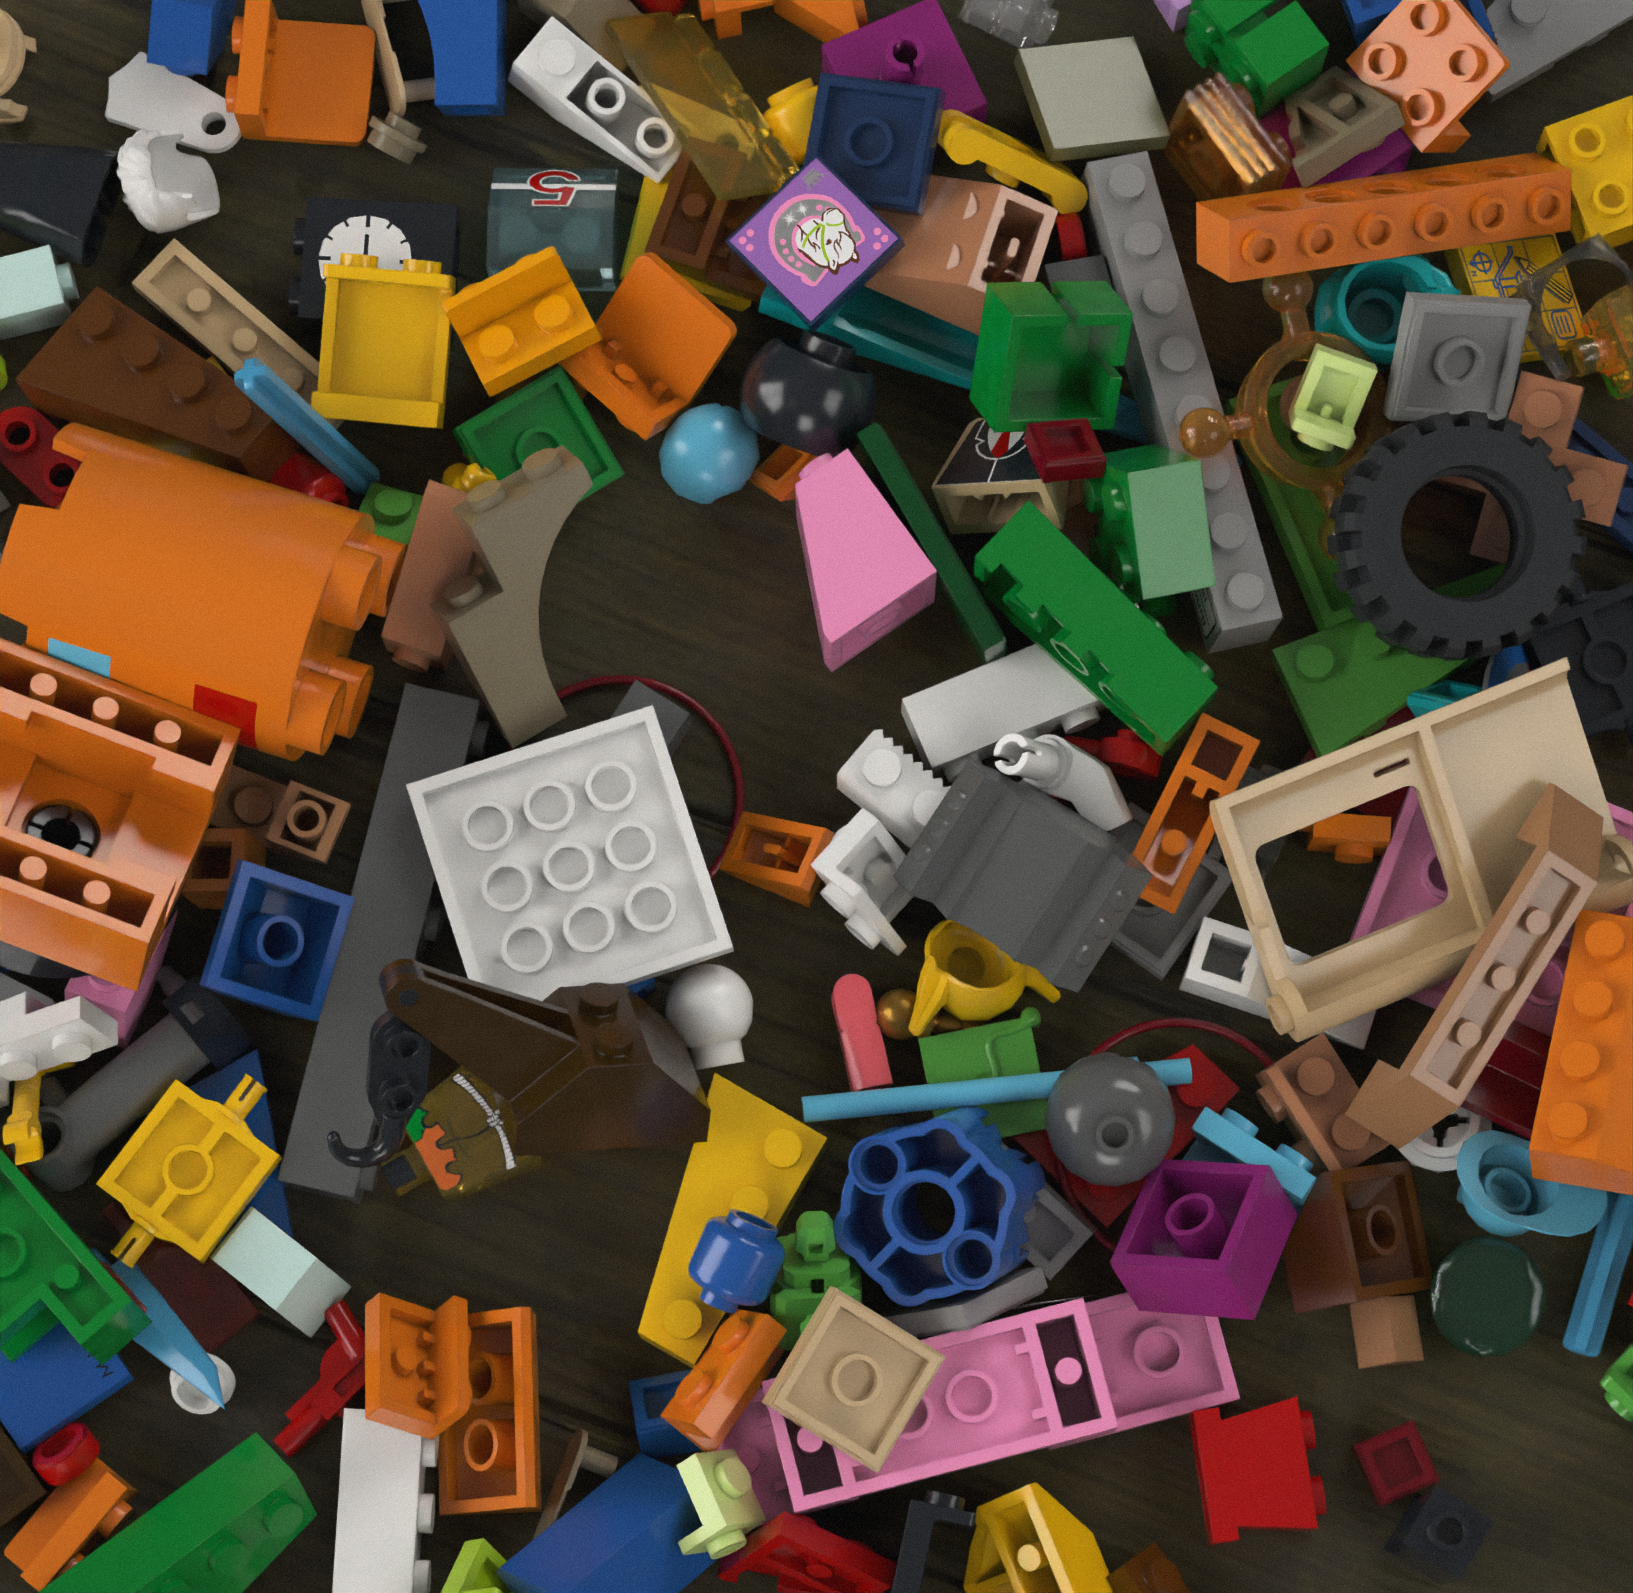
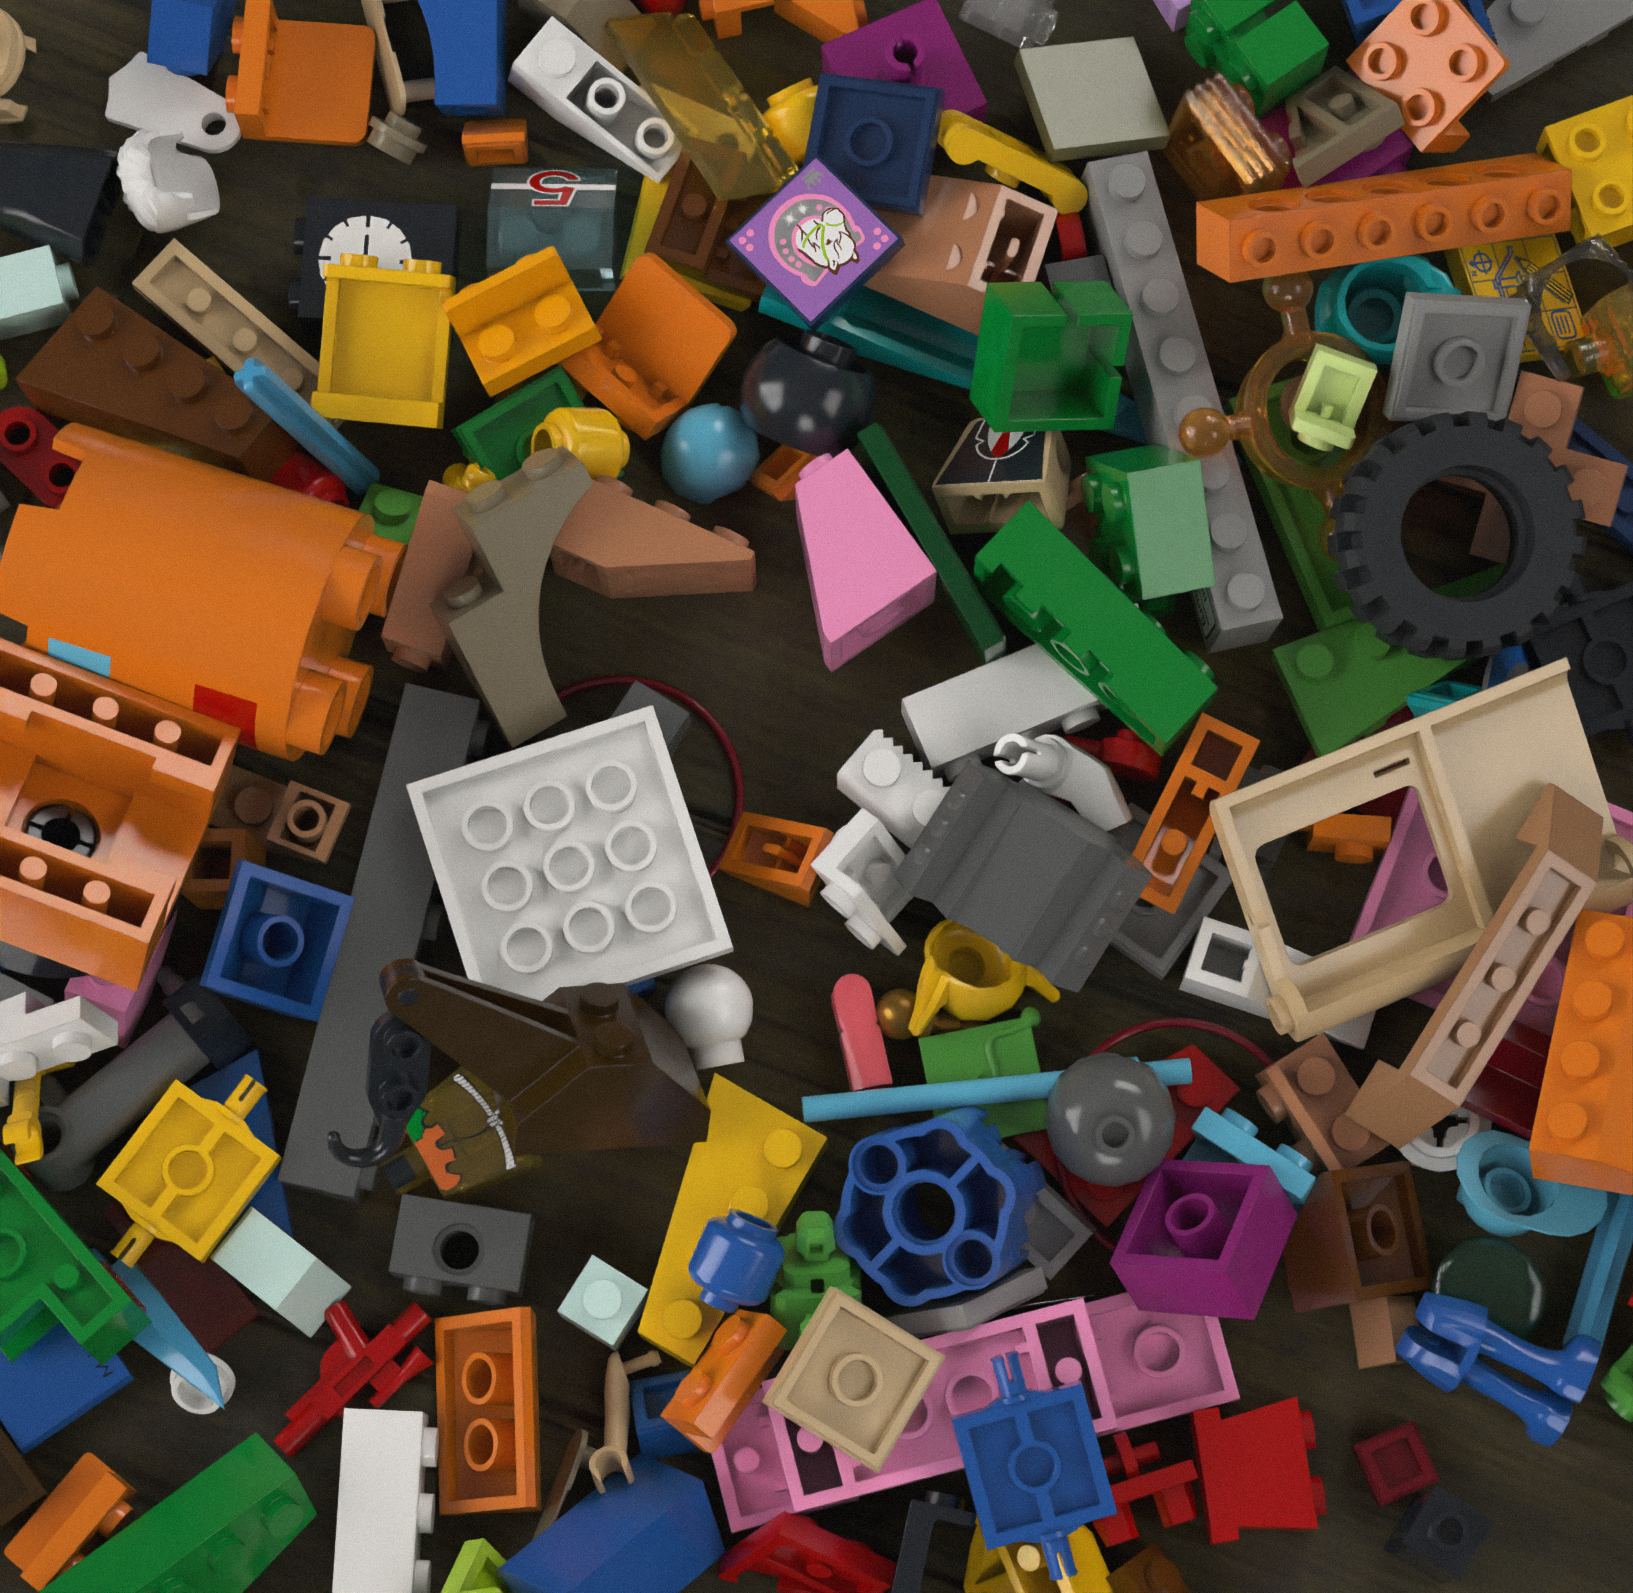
(66, 1454): red tile -> none
(416, 1364): orange bracket -> none
(430, 1224): none -> dark grey brick
(495, 142): none -> orange slope
(589, 435): none -> yellow head
(604, 1303): none -> light aqua brick
(617, 1418): none -> tan piece
(645, 549): none -> nougat slope
(723, 1501): yellowish green bracket -> none
(1033, 1465): none -> blue plate
(1065, 450): dark red tile -> none
(1168, 1486): none -> red hips
(1461, 1331): none -> blue piece

